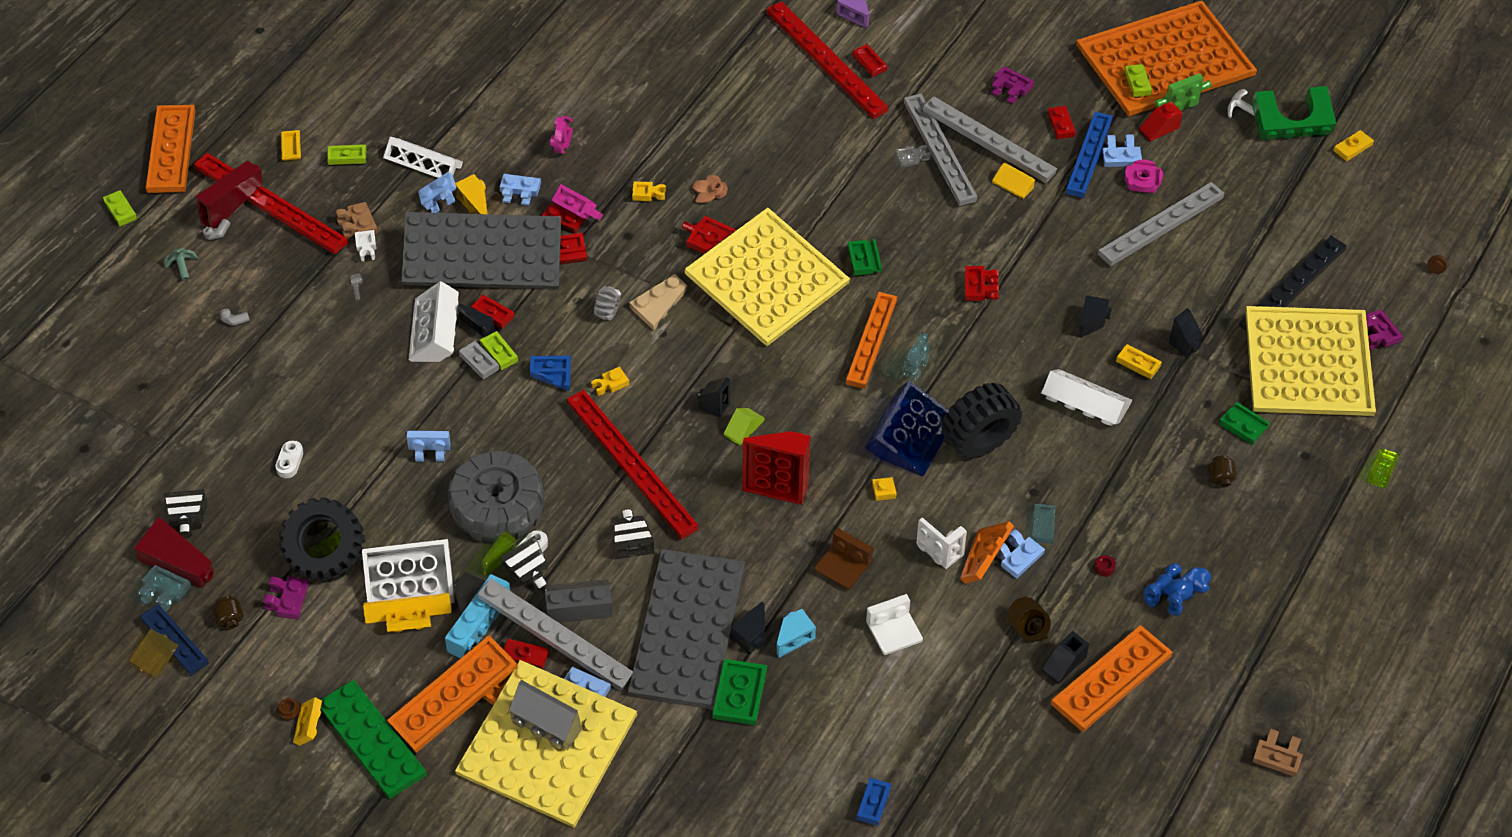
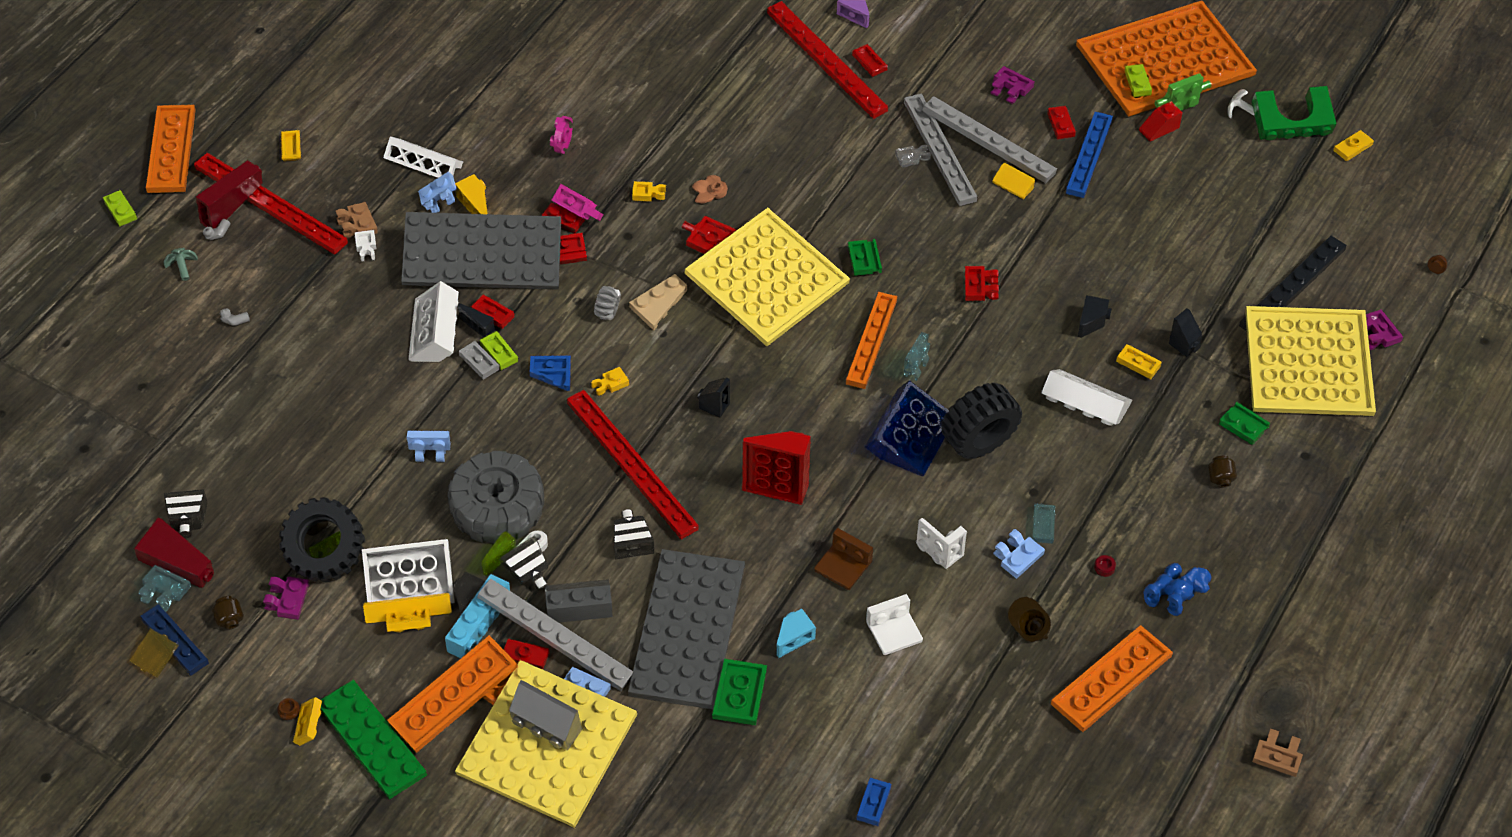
(289, 457): white plate -> none
(347, 154): lime plate -> none
(355, 281): clear hand -> none
(519, 185): light blue plate -> none
(742, 425): lime slope -> none
(750, 630): black slope -> none
(884, 489): yellow plate -> none
(984, 549): orange wing -> none
(1066, 657): black slope -> none
(1120, 156): light blue plate -> none
(1143, 184): dark pink plate -> none
(1160, 224): light grey plate -> none
(1382, 469): clear neon green slope -> none

